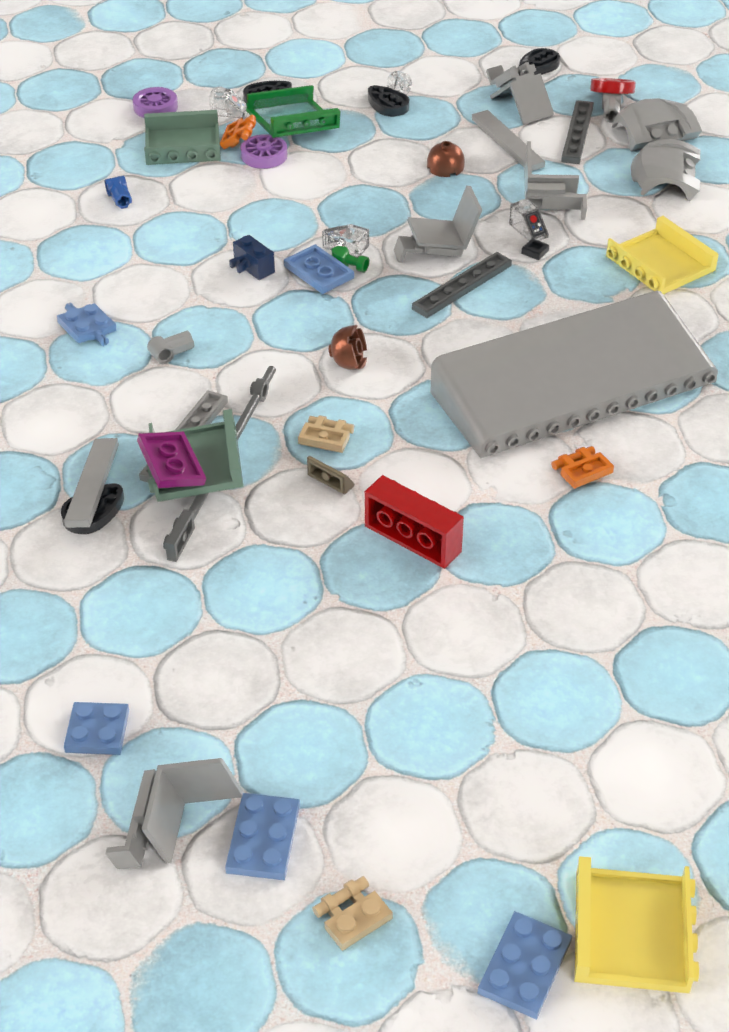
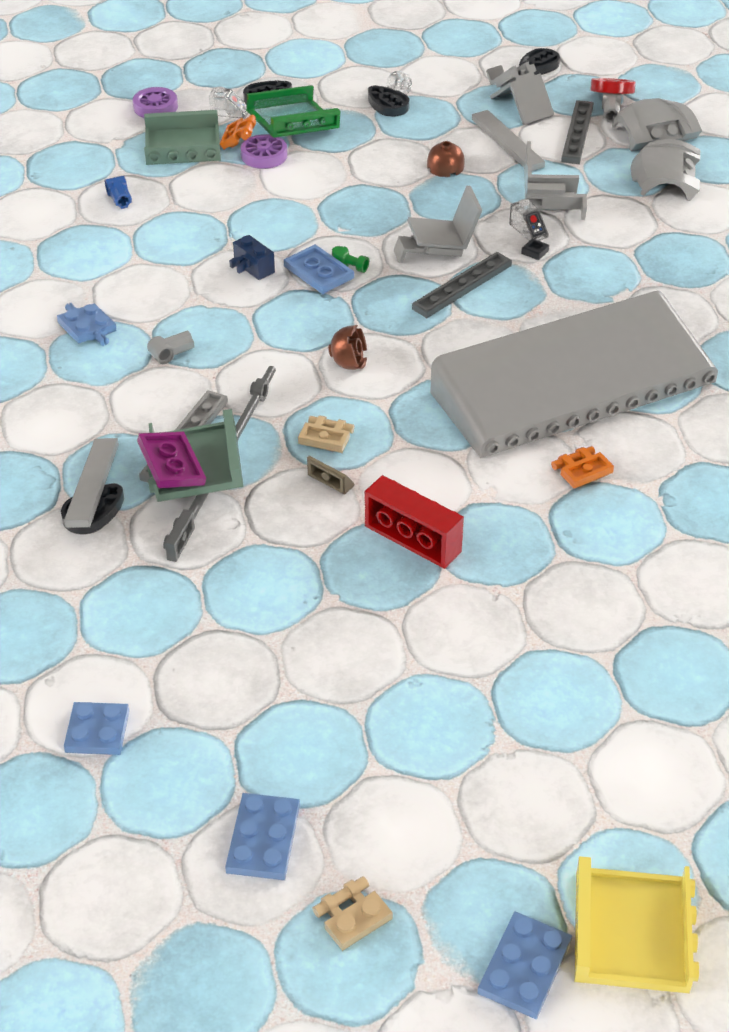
(162, 804): light grey piece -> none
(350, 236): clear slope -> none
(664, 257): light yellow panel -> none

